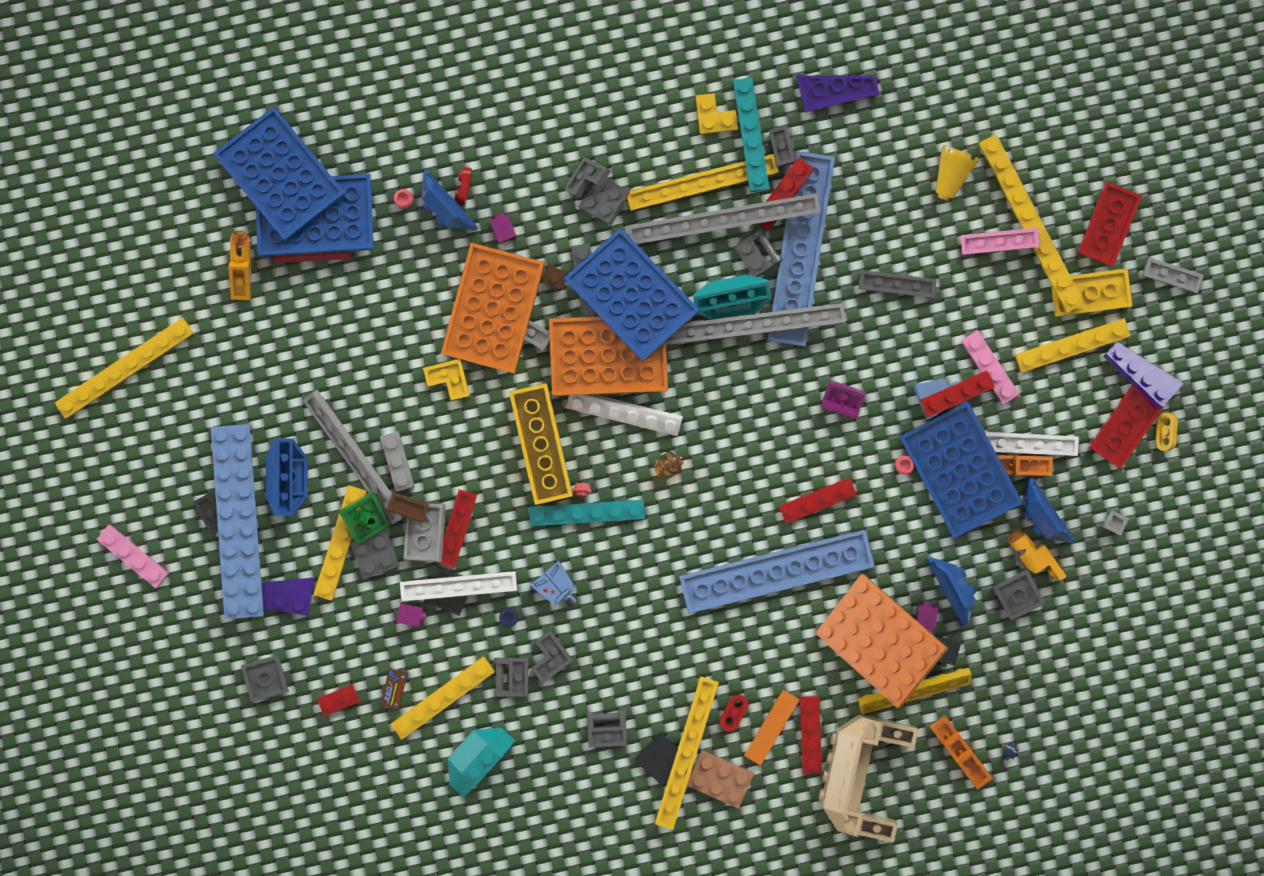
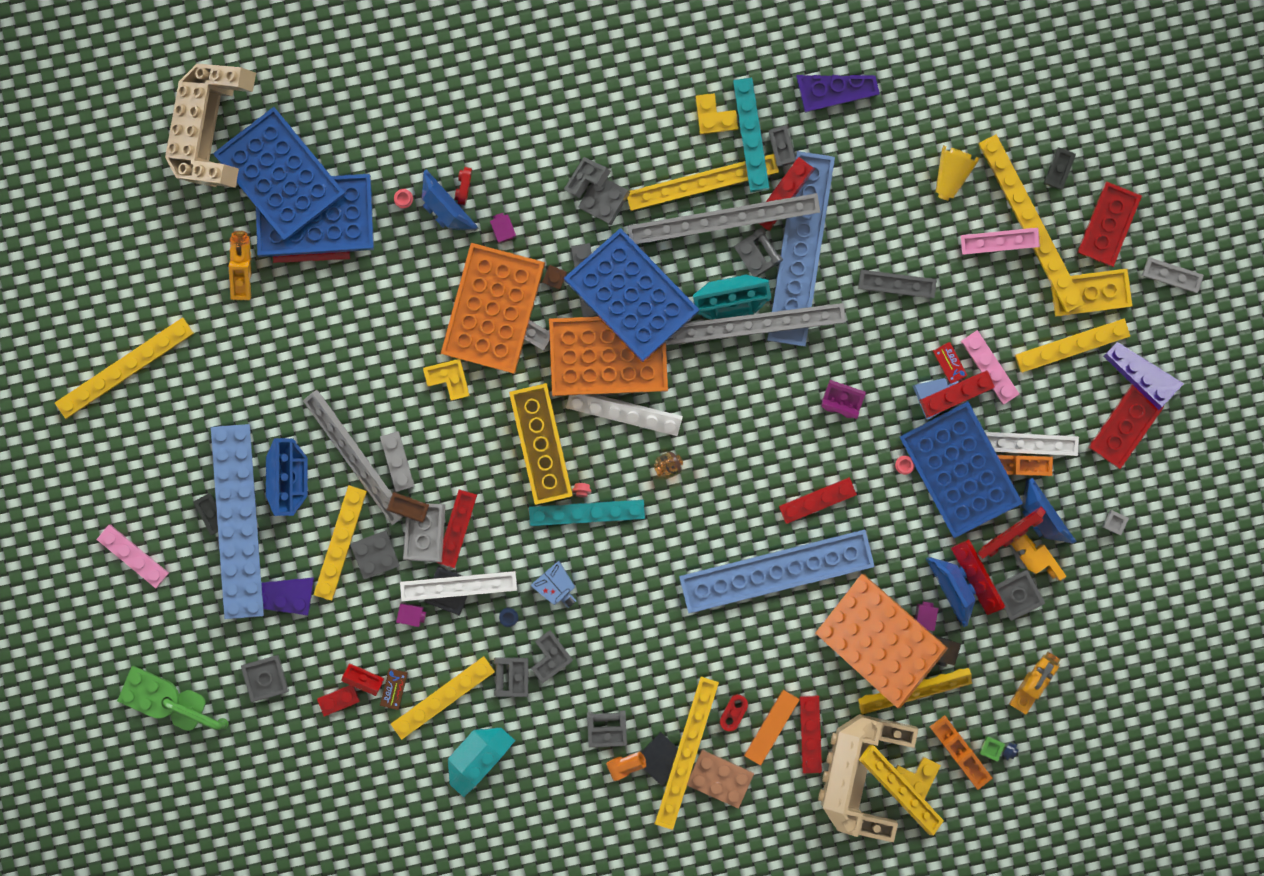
(148, 693): none -> bright green plate
(195, 123): none -> tan wedge
(362, 679): none -> red plate
(363, 518): green plate -> none
(622, 767): none -> orange piece
(901, 790): none -> yellow plate
(923, 776): none -> yellow plate
(949, 363): none -> red tile
(978, 577): none -> red plate
(992, 748): none -> bright green plate
(1019, 529): none -> red plate
(1035, 683): none -> light orange plate
(1059, 168): none -> pearl dark grey plate
(1166, 431): yellow plate -> none

